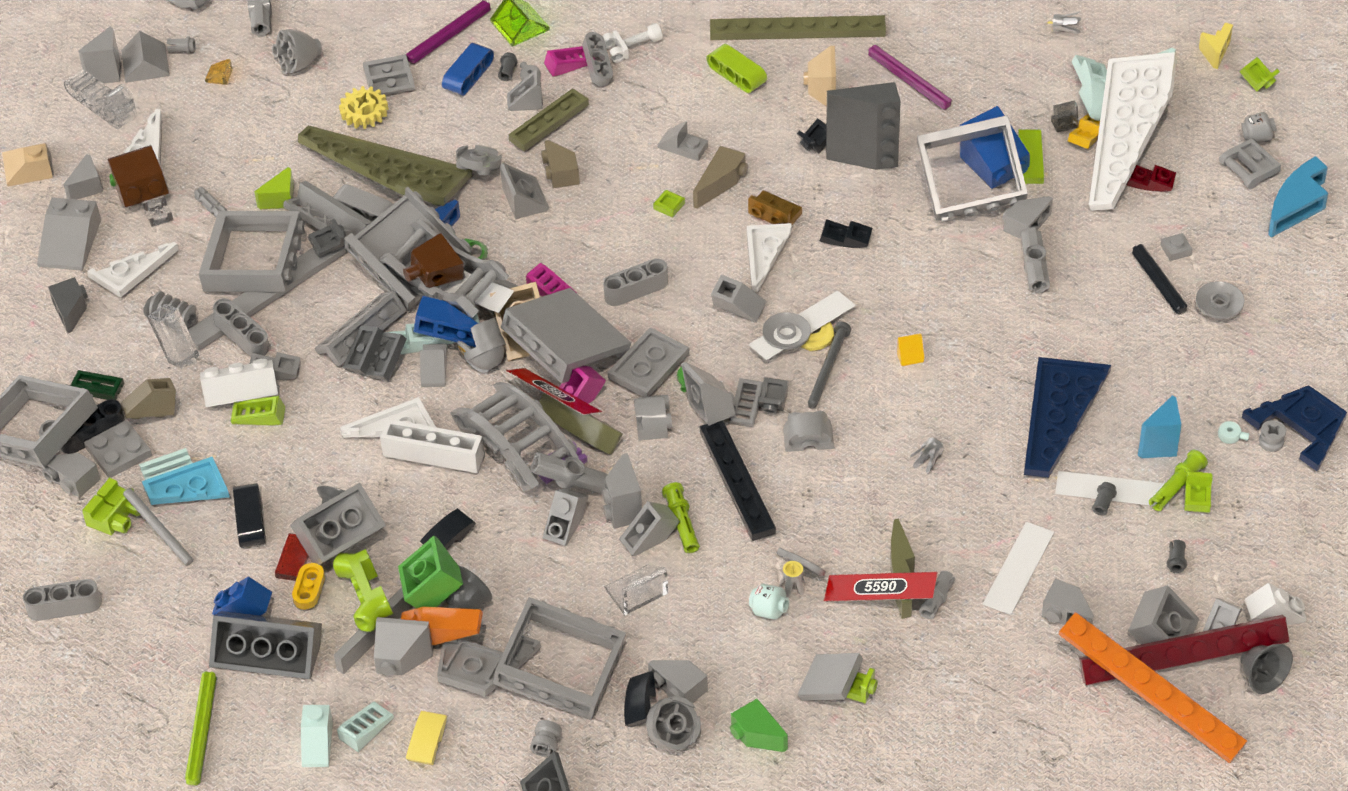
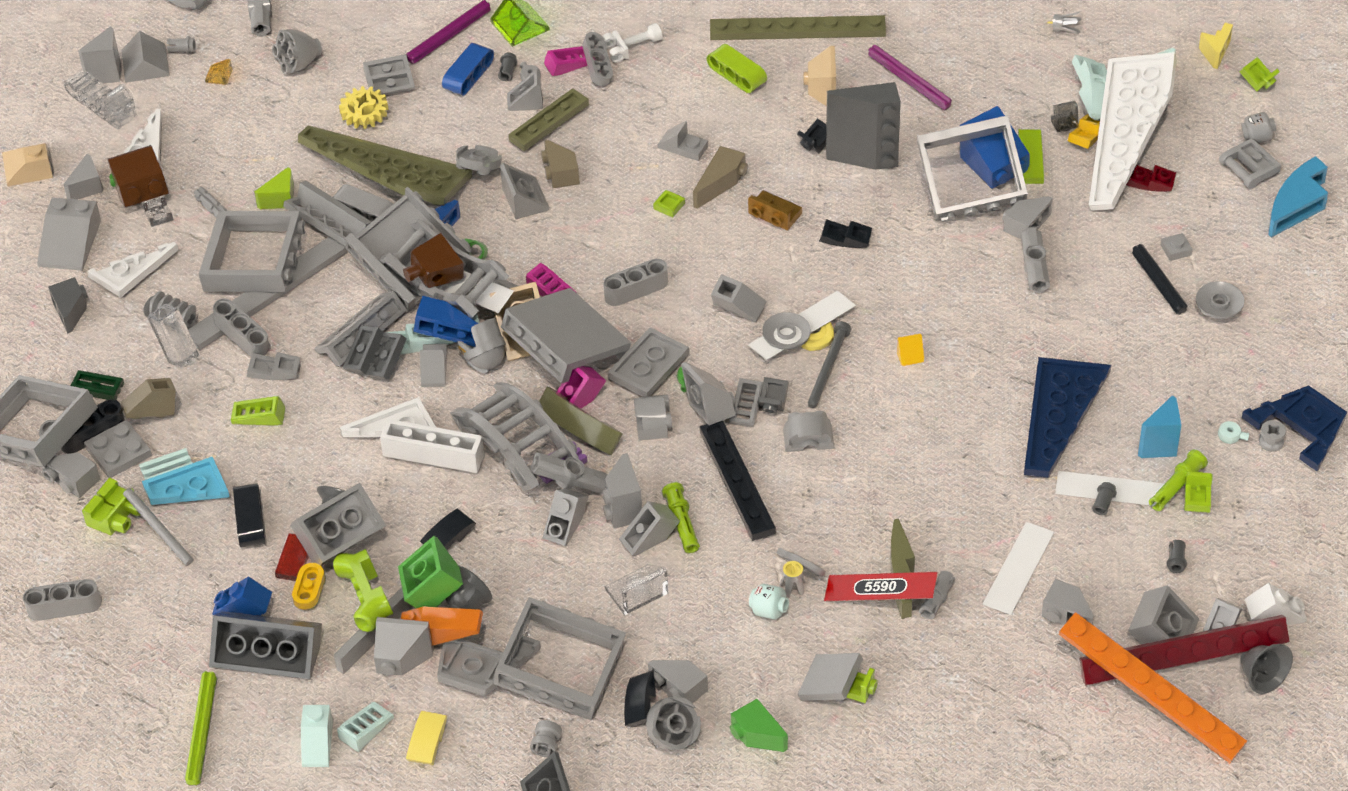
(238, 382): white brick -> none
(328, 238): dark grey bracket -> none
(554, 391): red sticker -> none
(763, 248): white wing -> none
(929, 448): flat silver piece -> none

